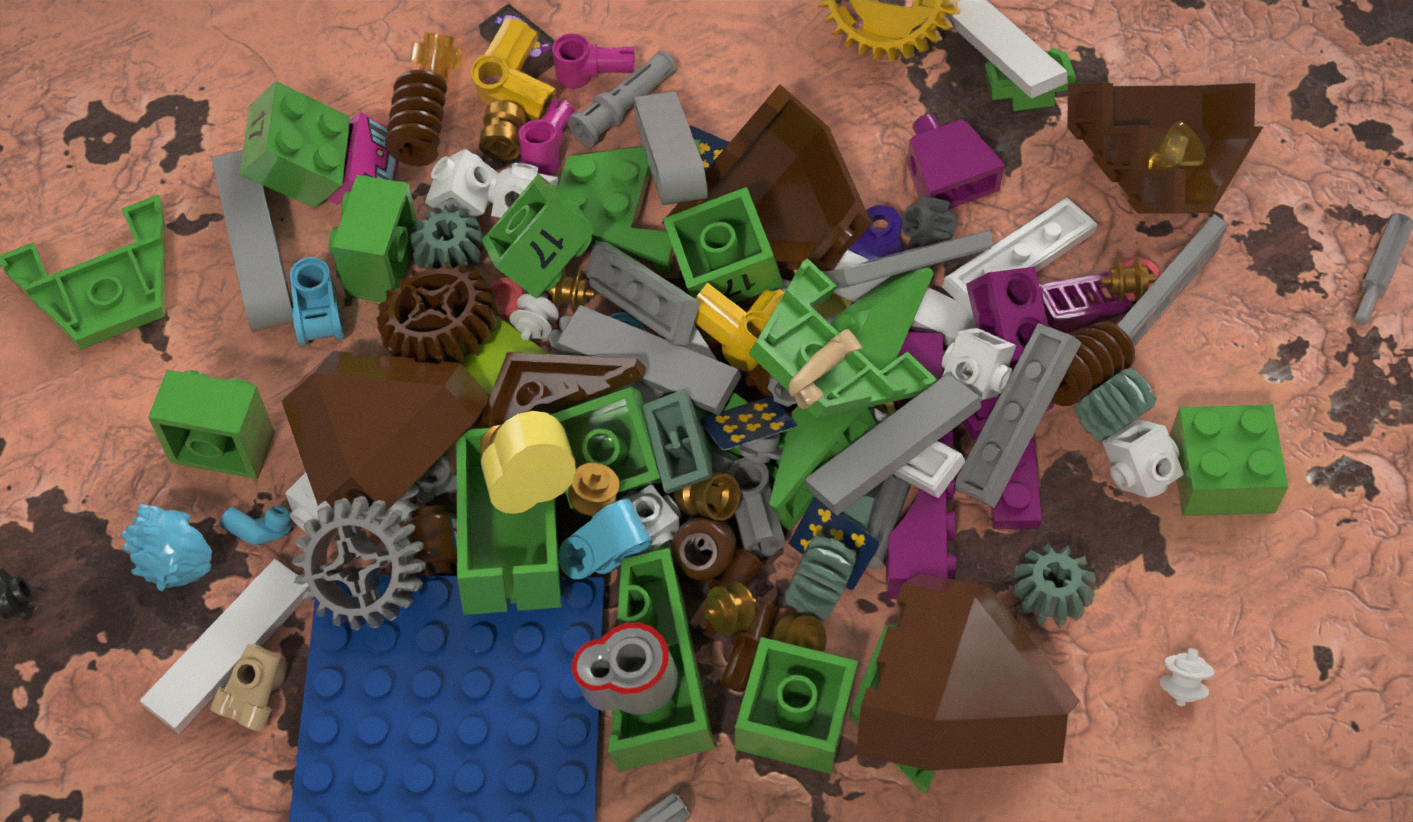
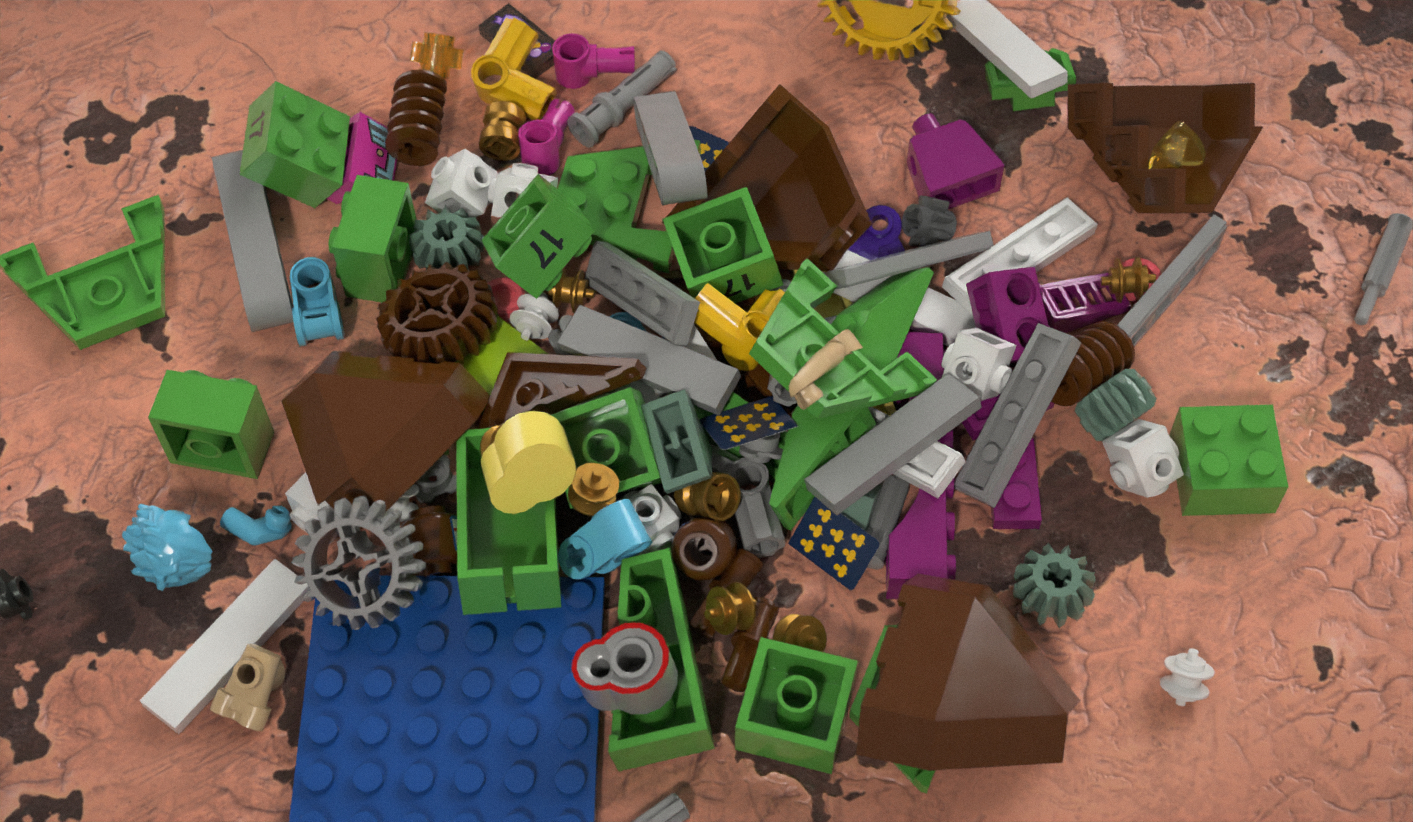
(820, 577): sand green gear -> none

